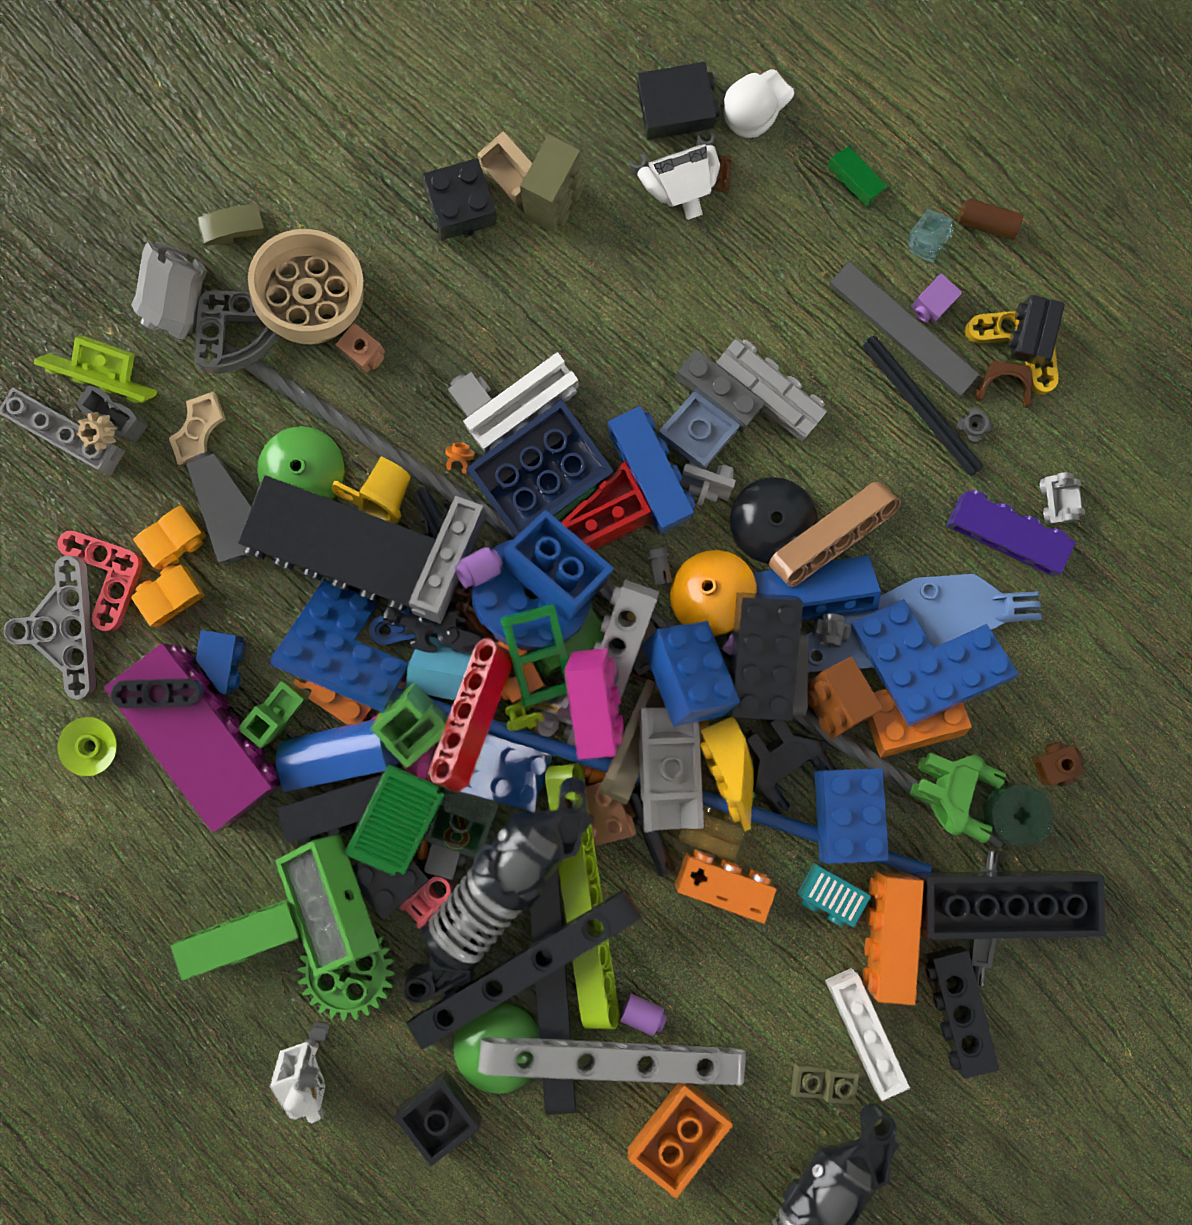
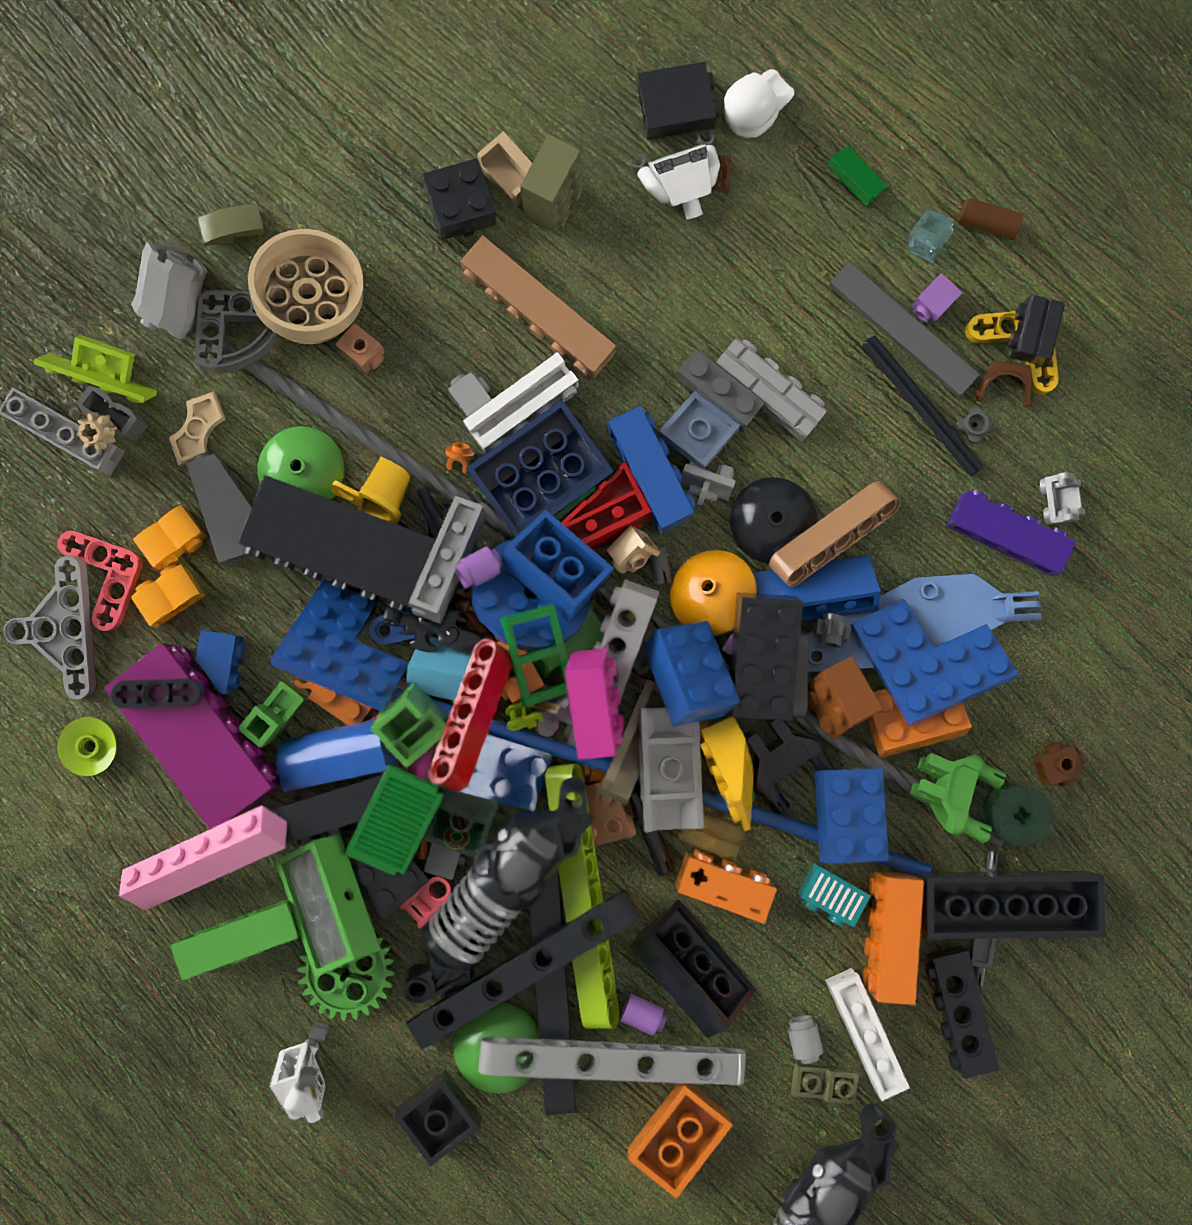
(203, 858): none -> bright pink brick
(537, 307): none -> medium nougat brick
(632, 550): none -> tan brick
(693, 969): none -> black slope
(805, 1039): none -> light grey brick

